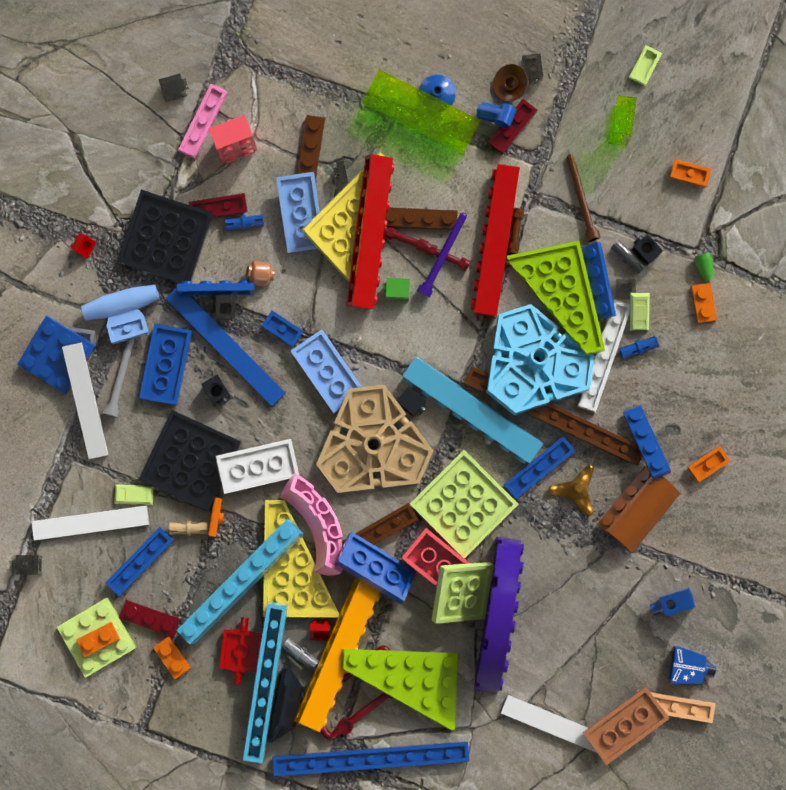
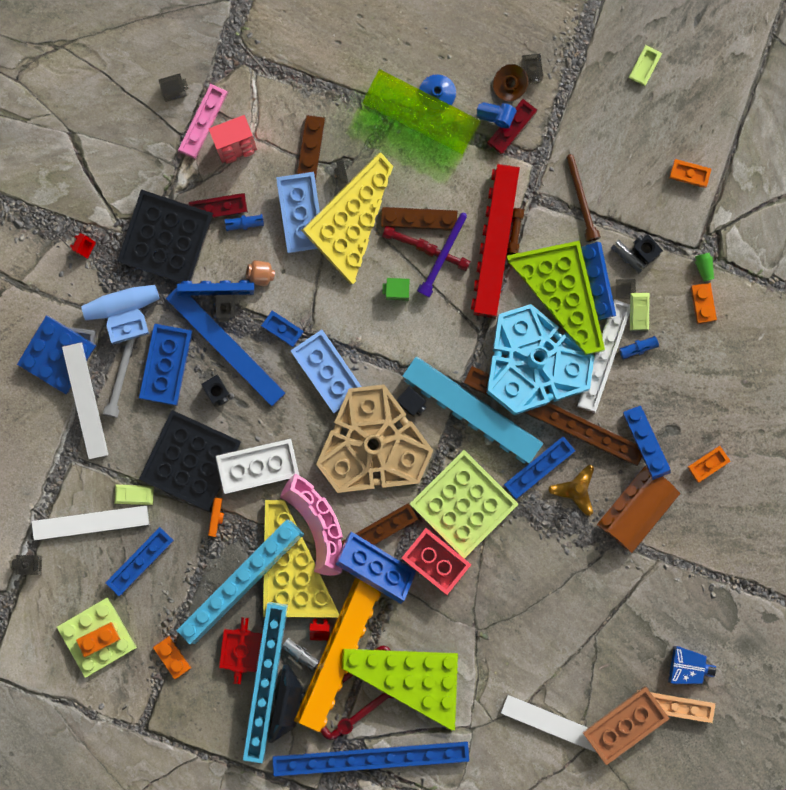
(150, 618): dark red plate -> none
(188, 528): tan pin -> none
(370, 231): red brick -> none
(462, 592): yellowish green plate -> none
(499, 615): dark purple brick -> none
(622, 120): clear neon green panel -> none
(682, 598): blue torso -> none

